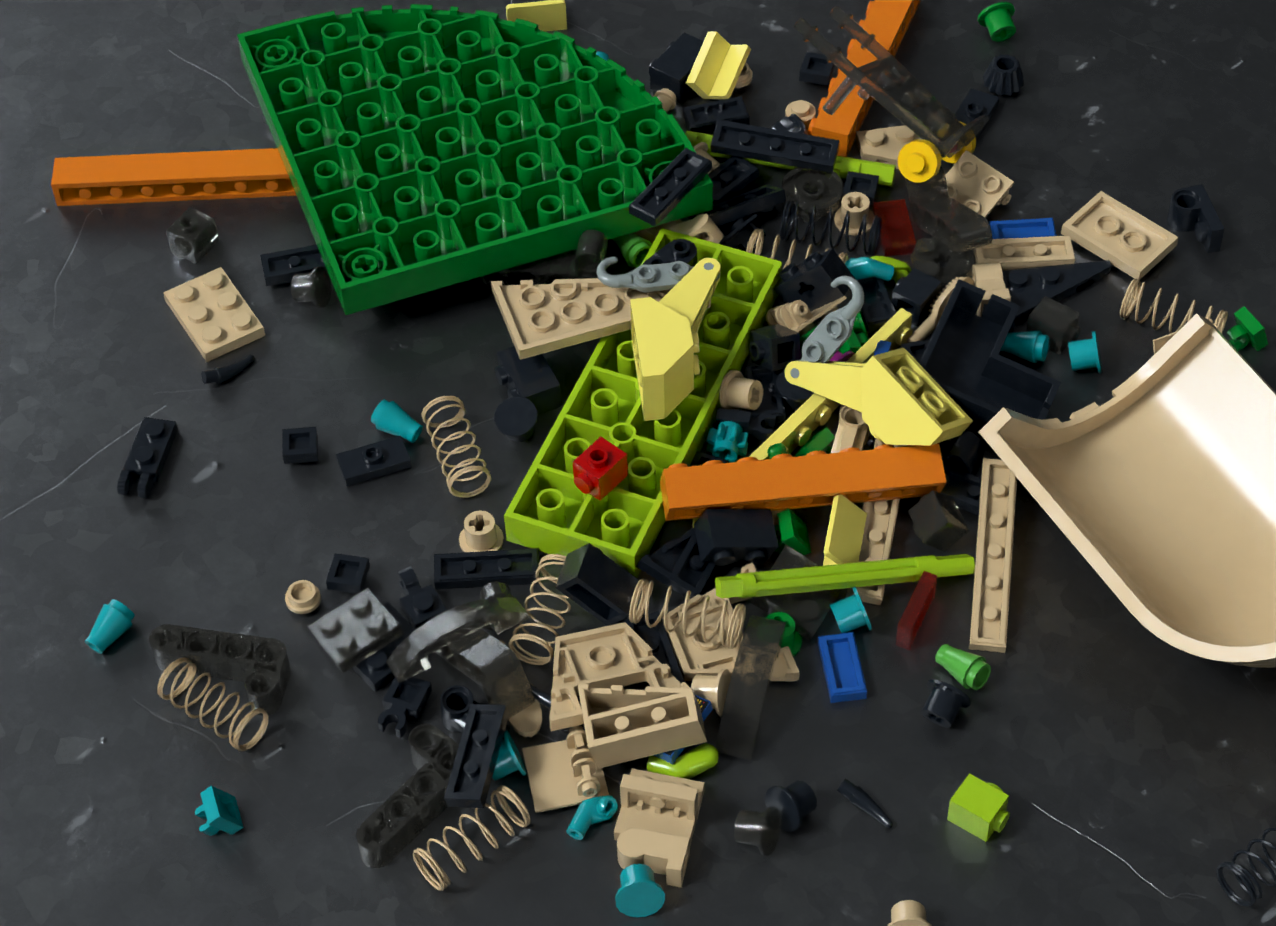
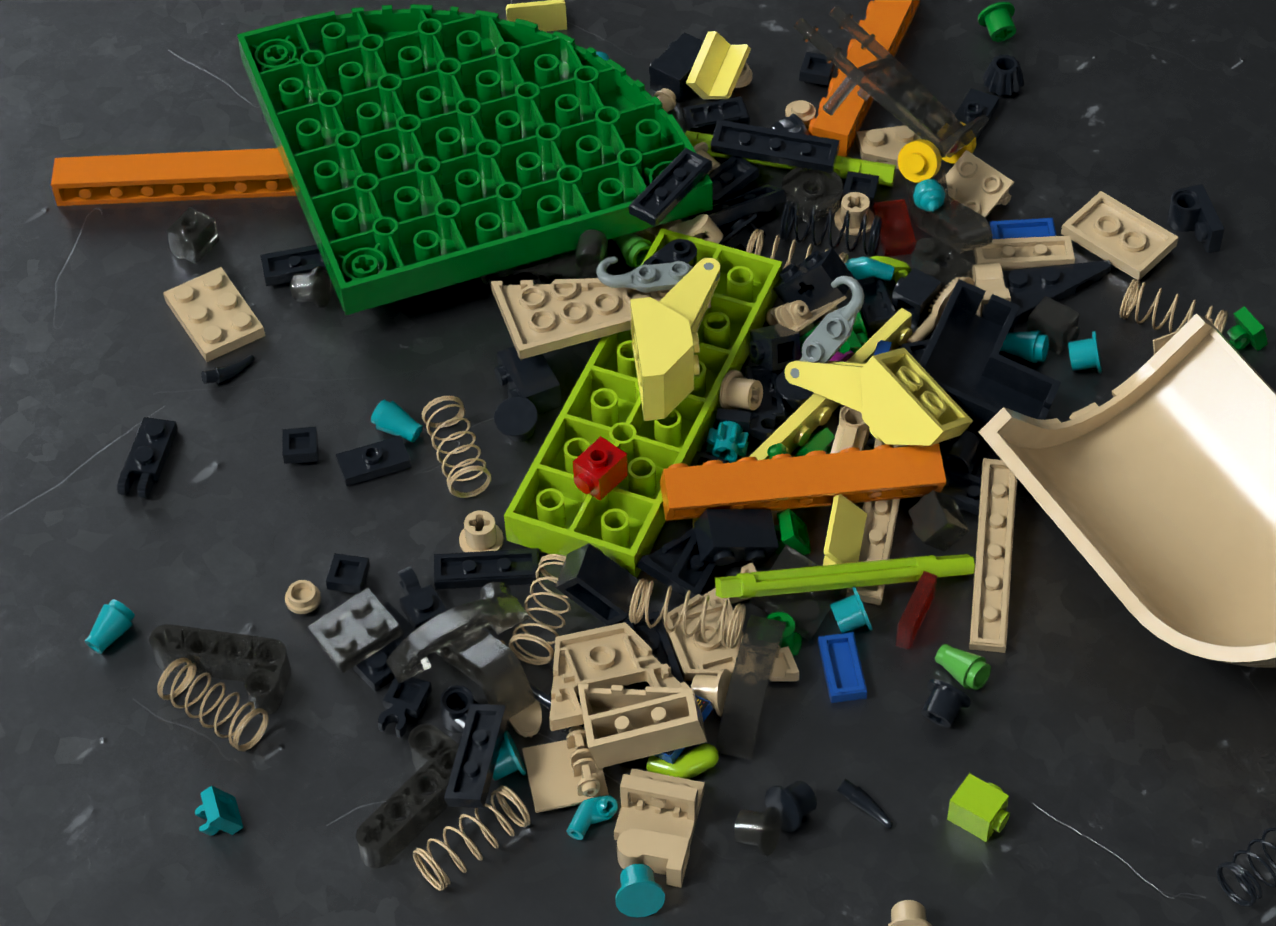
(929, 195): none -> teal plate

